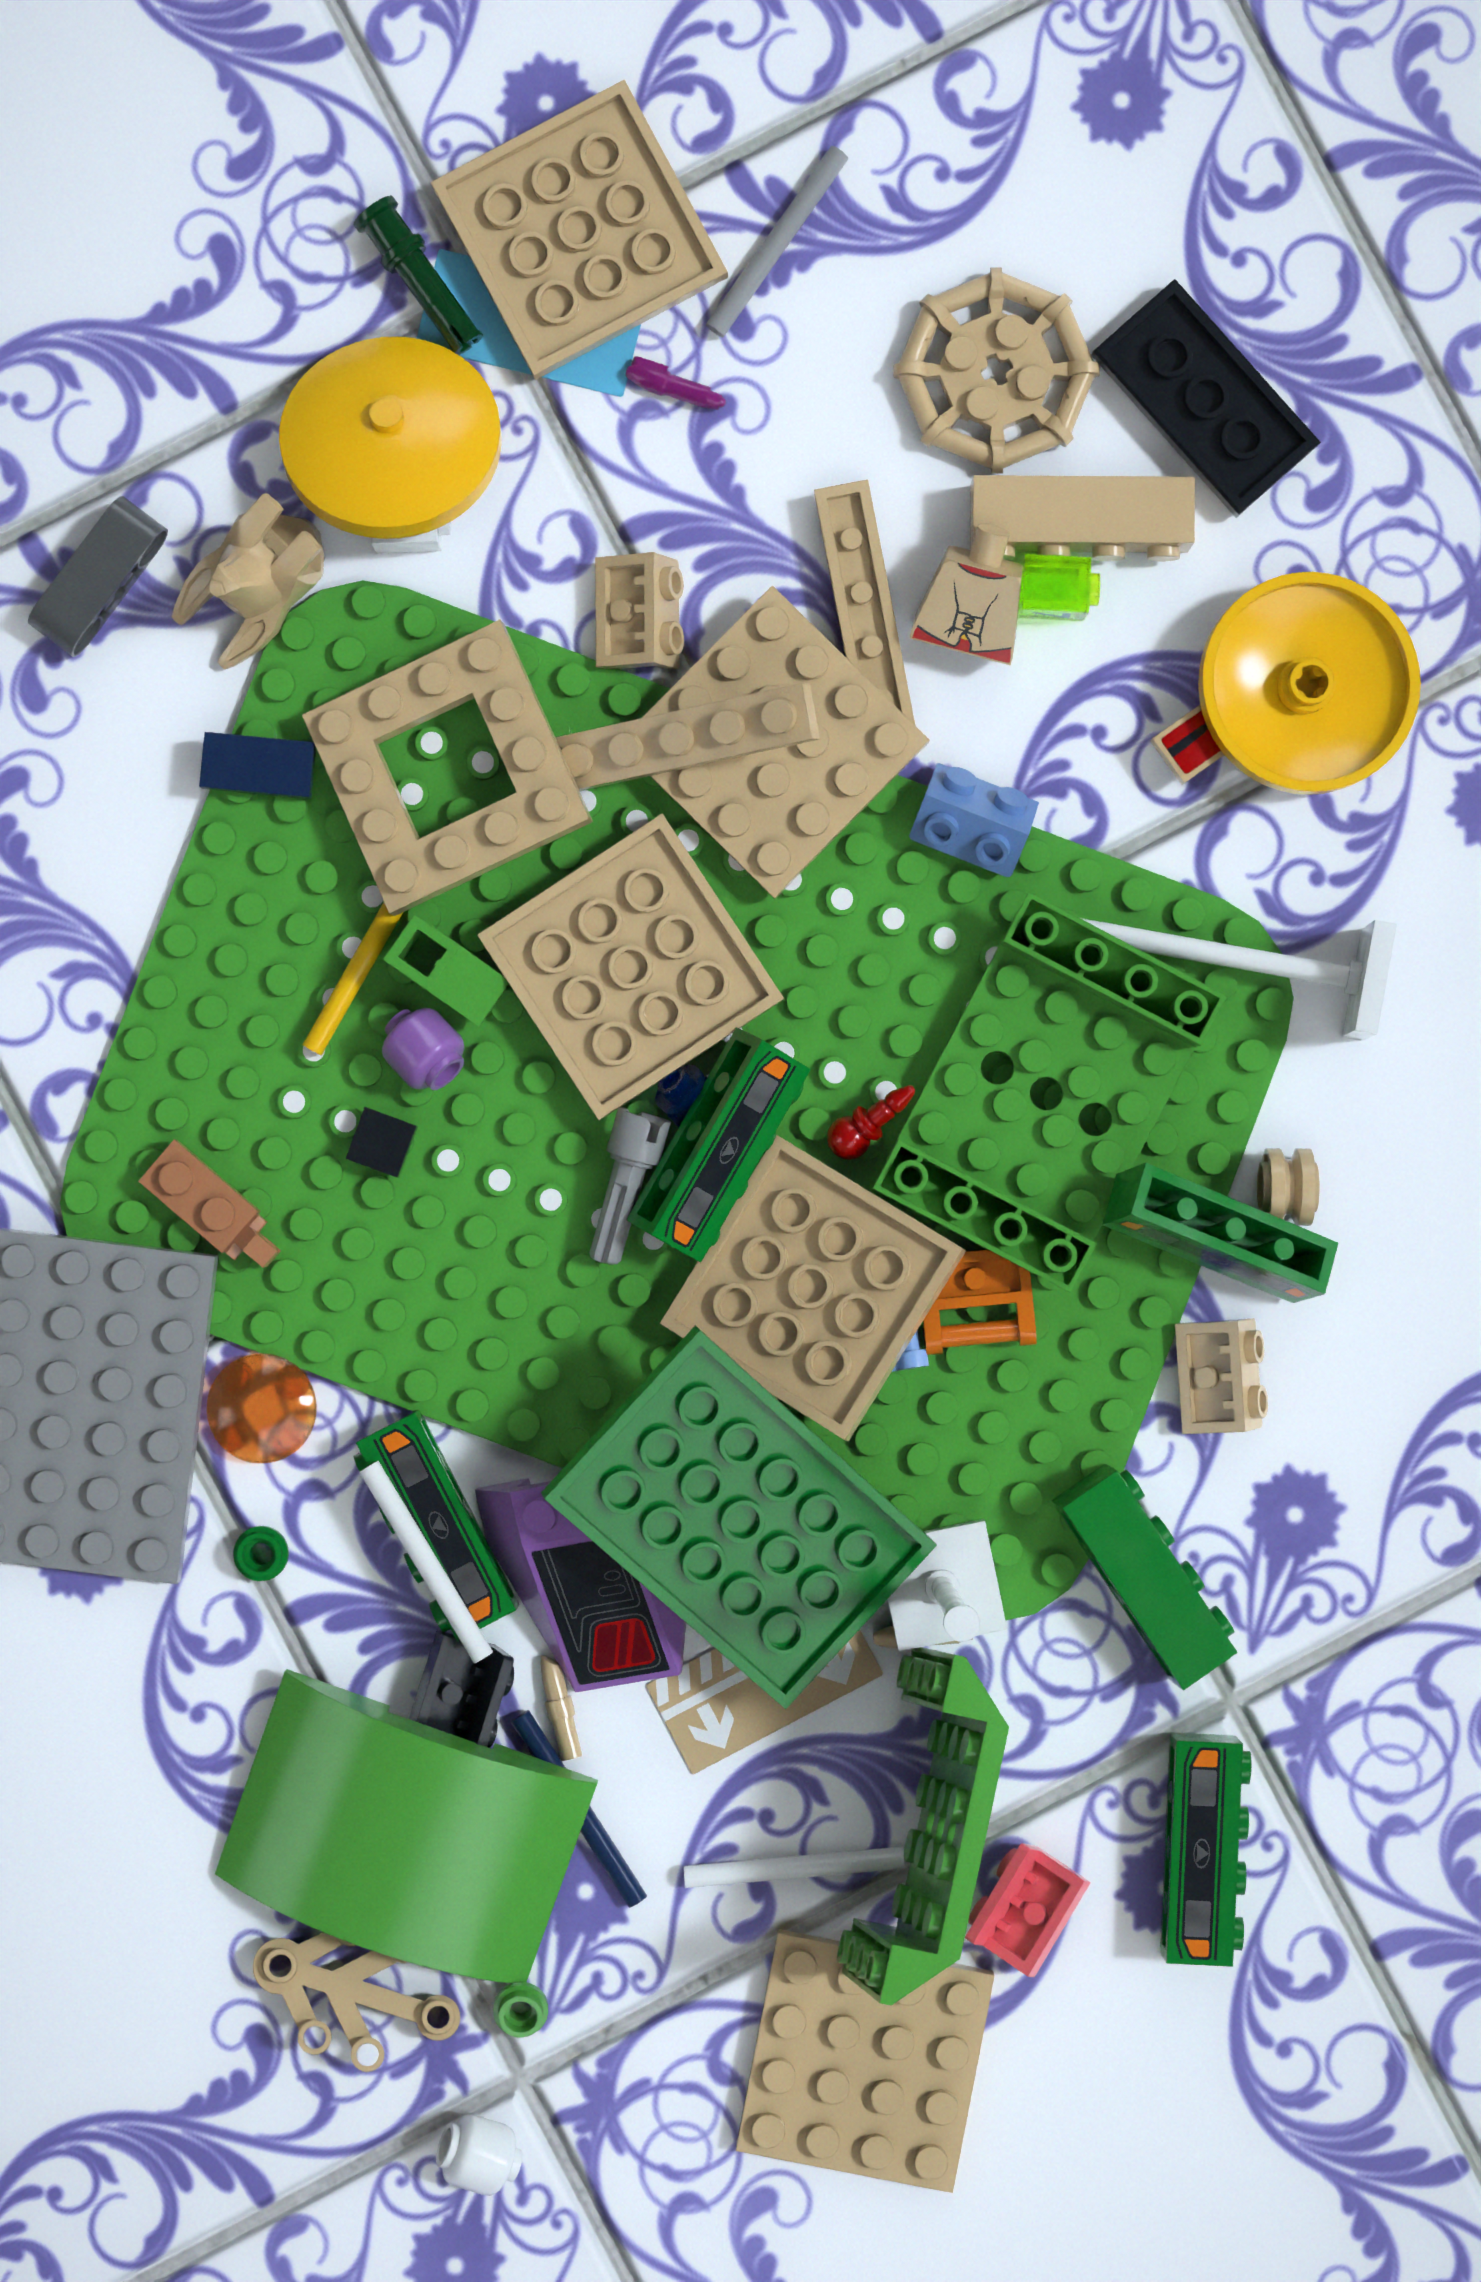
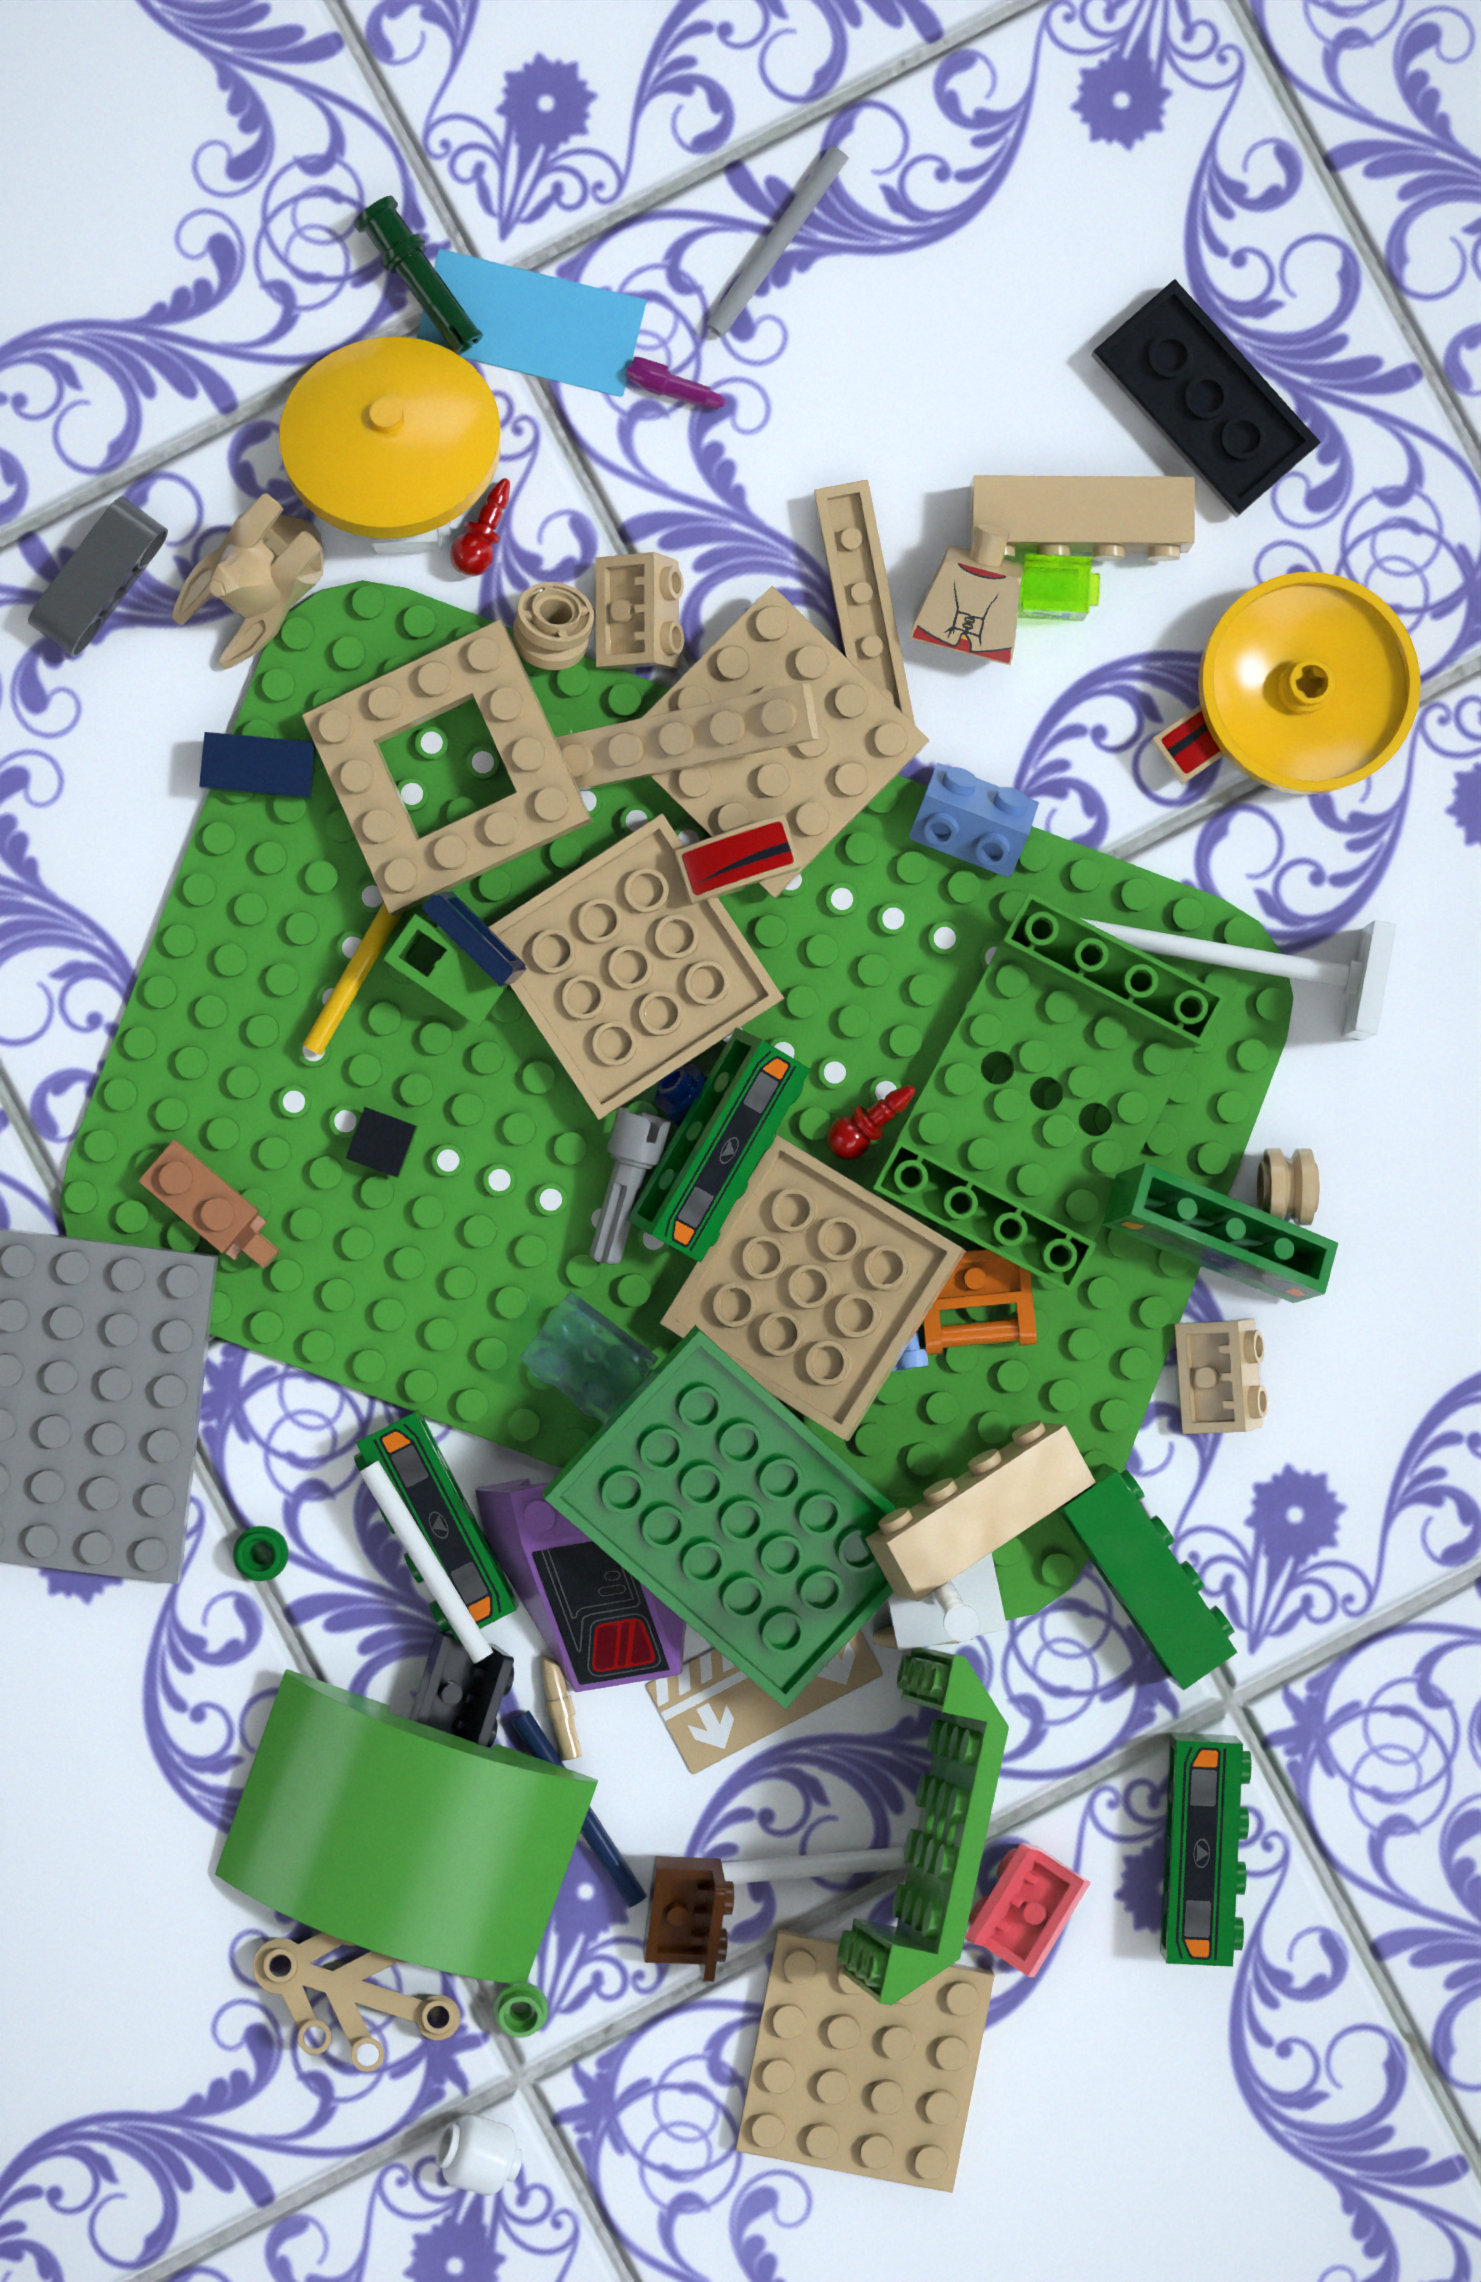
(261, 1408): clear orange dish -> none
(423, 1048): medium lavender head -> none
(473, 551): none -> red bar
(475, 937): none -> dark blue tile
(552, 625): none -> tan wheel
(579, 229): tan plate -> none
(588, 1358): none -> clear light blue bracket
(688, 1913): none -> reddish brown bracket
(737, 859): none -> slope
(979, 1509): none -> tan brick
(1009, 341): tan plate -> none

